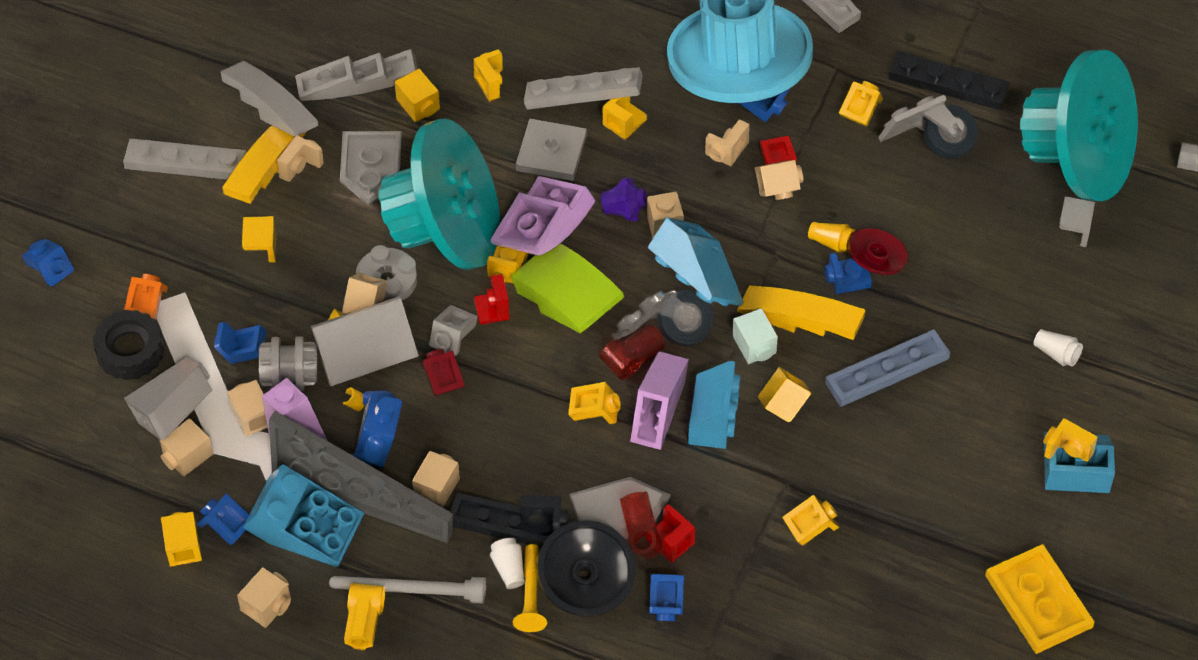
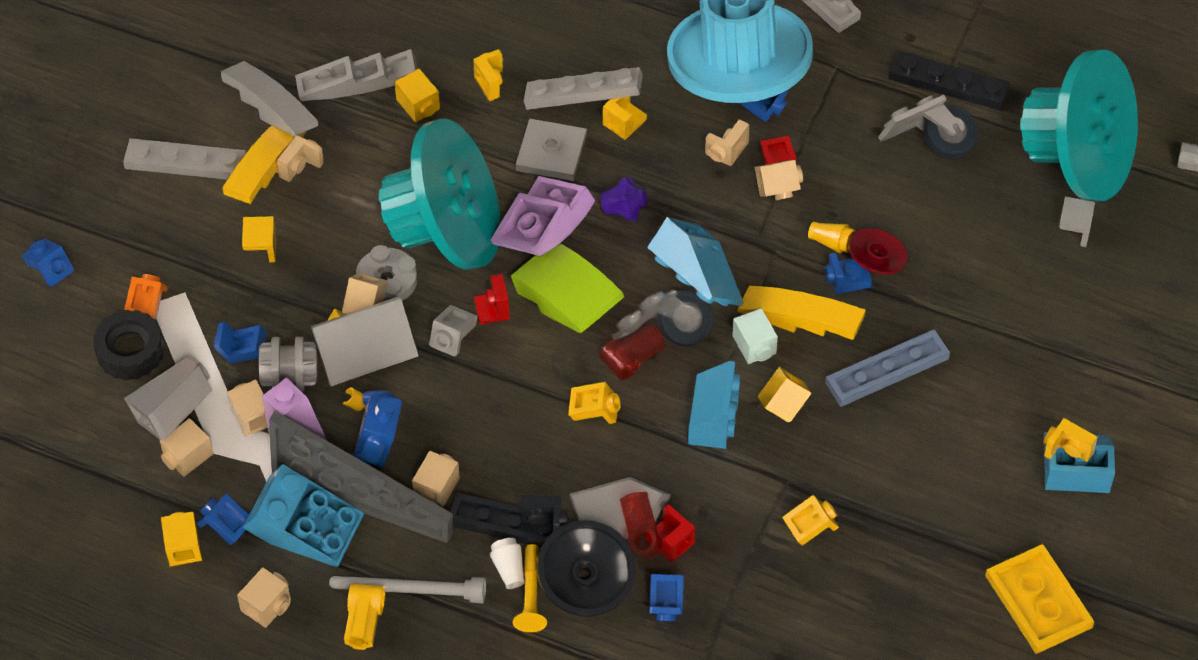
(368, 159): light grey tile -> none
(442, 372): dark red bracket -> none
(505, 262): yellow bracket -> none
(658, 399): lavender slope -> none
(661, 207): tan brick -> none
(861, 102): yellow bracket -> none
(1060, 347): white cone -> none

